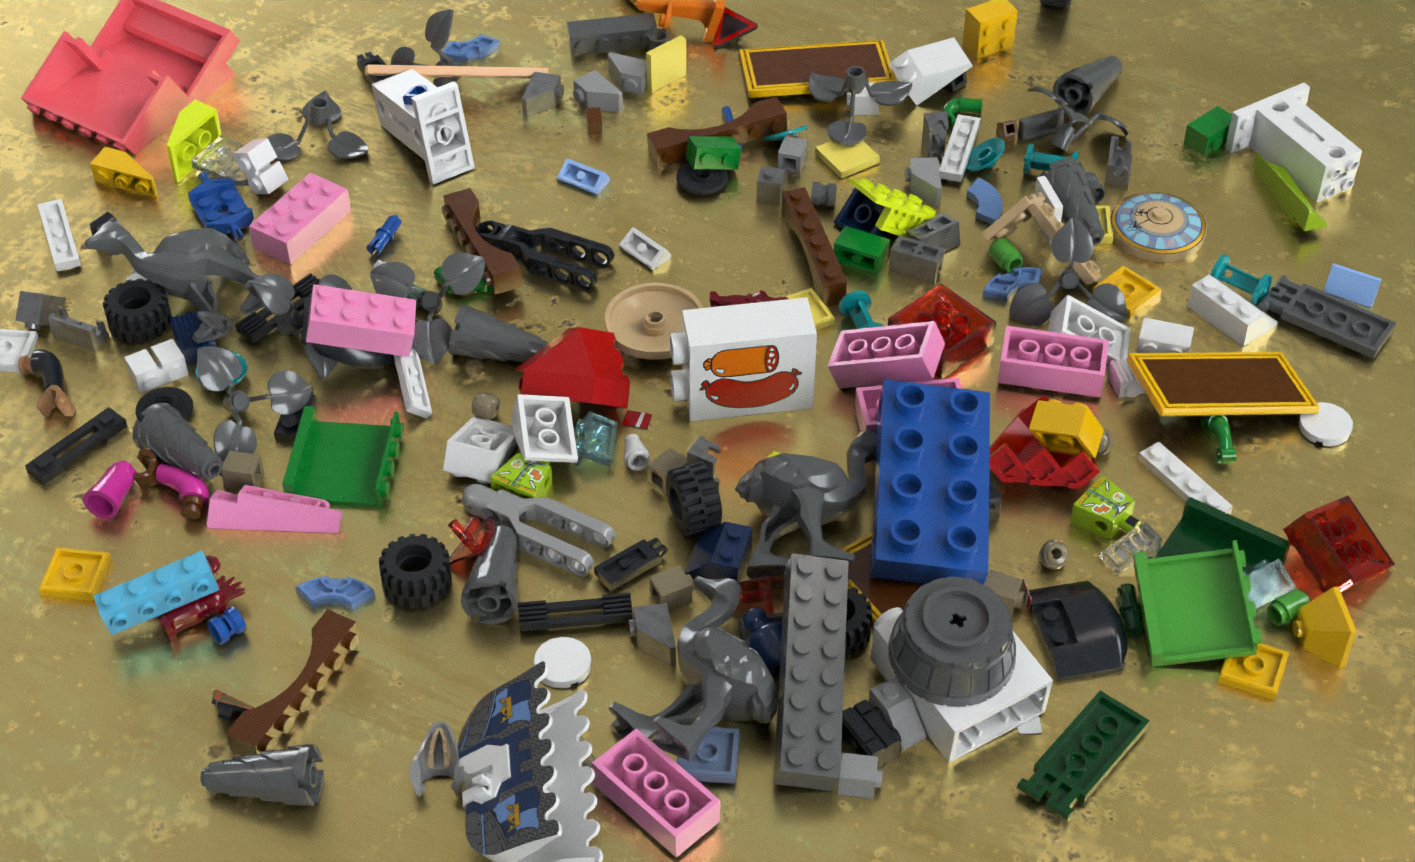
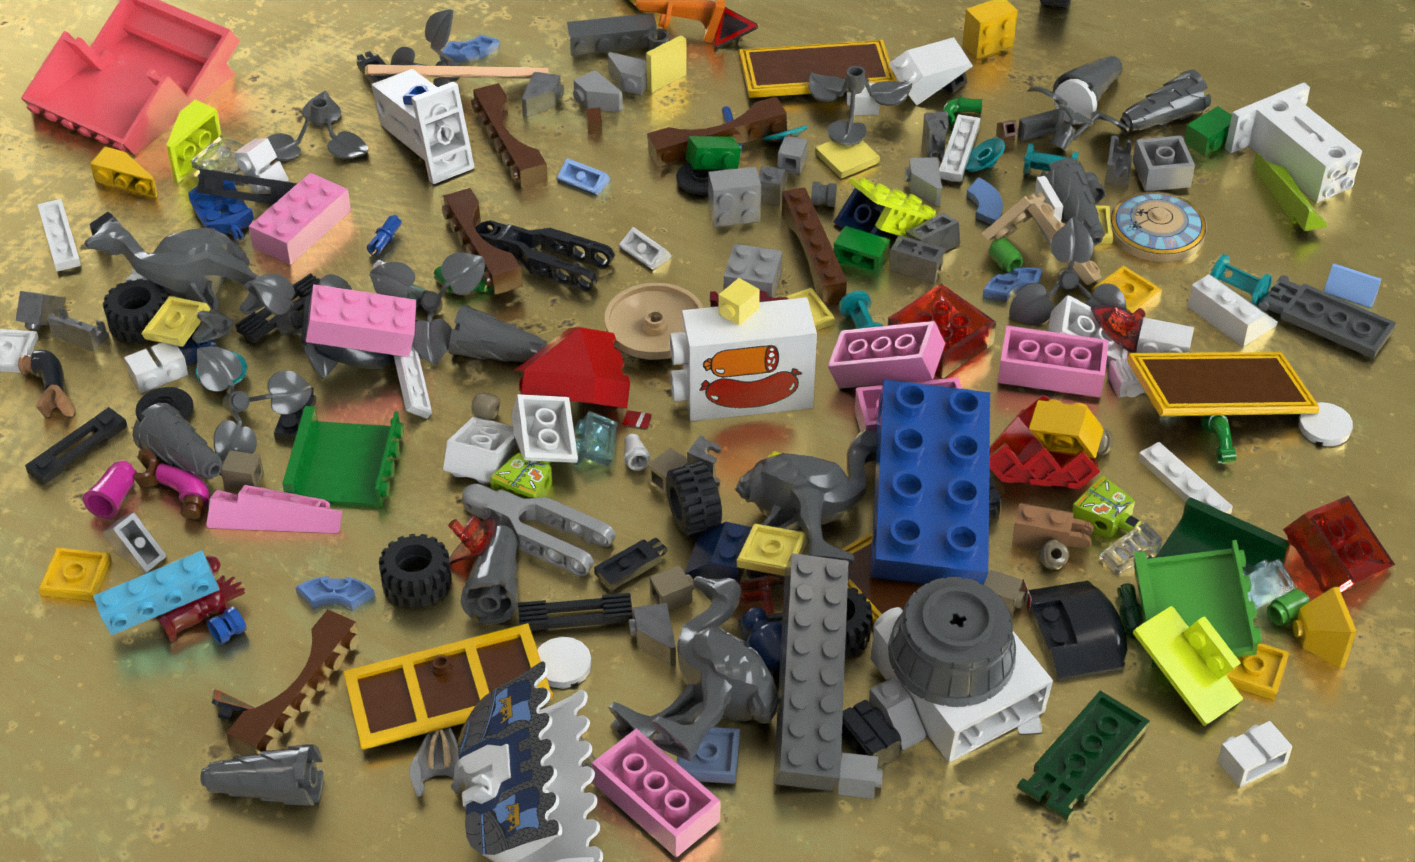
(134, 543): none -> light grey slope
(174, 321): none -> light yellow tile
(212, 183): none -> black container
(435, 685): none -> door
(524, 162): none -> reddish brown arch
(734, 196): none -> light grey brick
(739, 301): none -> light yellow brick
(755, 266): none -> light grey brick
(770, 549): none -> light yellow tile
(1039, 524): none -> medium nougat hinge
(1078, 98): none -> white tile
(1120, 324): none -> clear red shield
(1163, 163): none -> light grey brick
(1175, 100): none -> dark grey cone
(1193, 662): none -> neon yellow bracket
(1254, 753): none -> white piece

